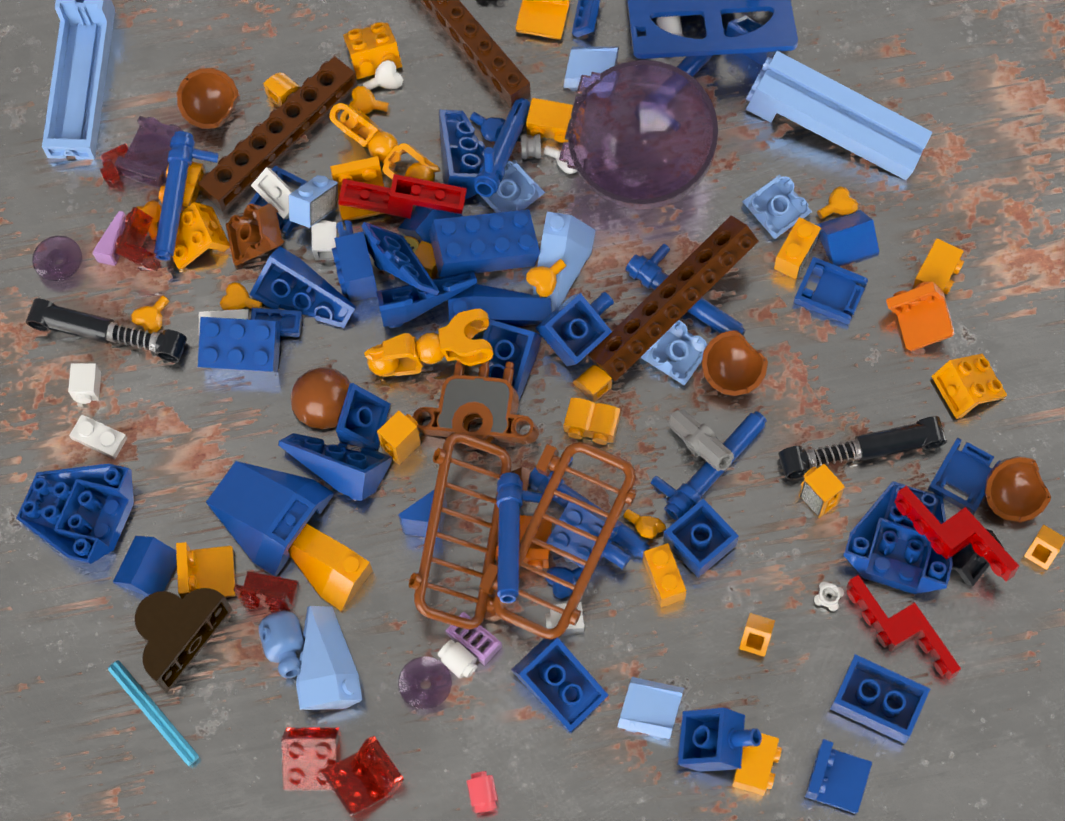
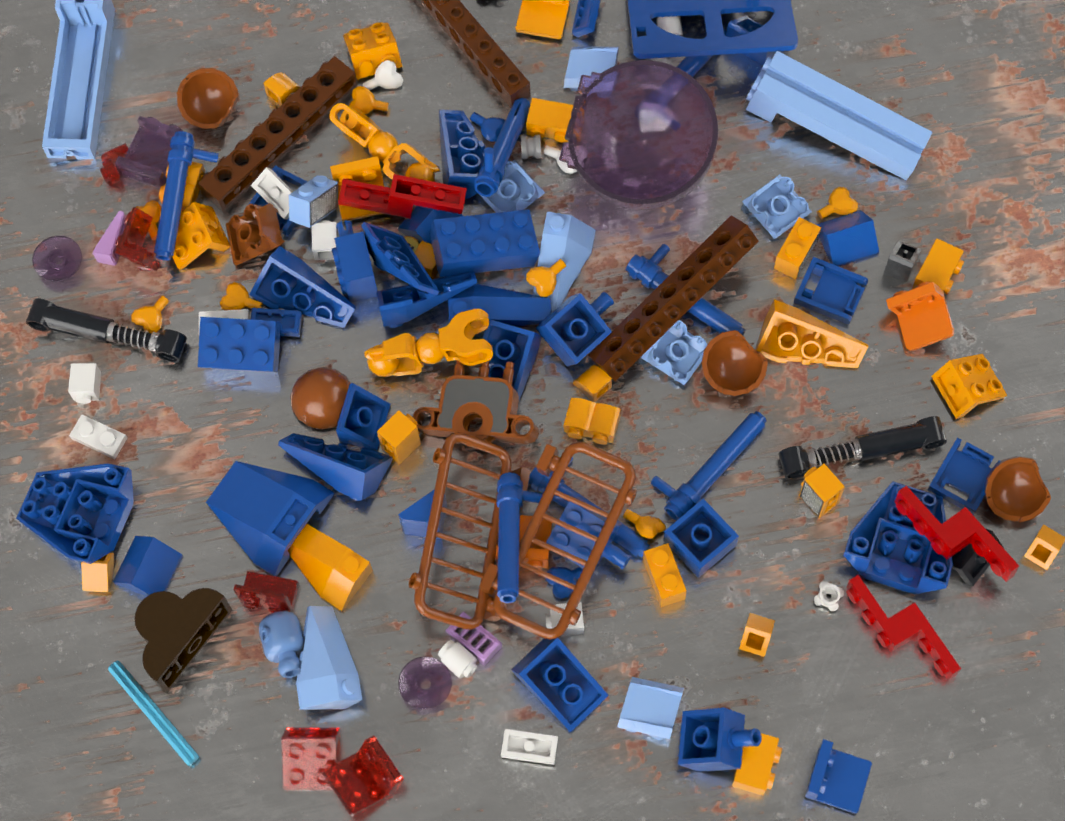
(98, 574): none -> light orange brick
(205, 569): light orange bracket -> none
(482, 792): coral brick -> none
(529, 746): none -> white plate
(700, 440): light grey piece -> none
(800, 337): none -> light orange wedge
(880, 699): blue brick -> none
(902, 261): none -> black slope

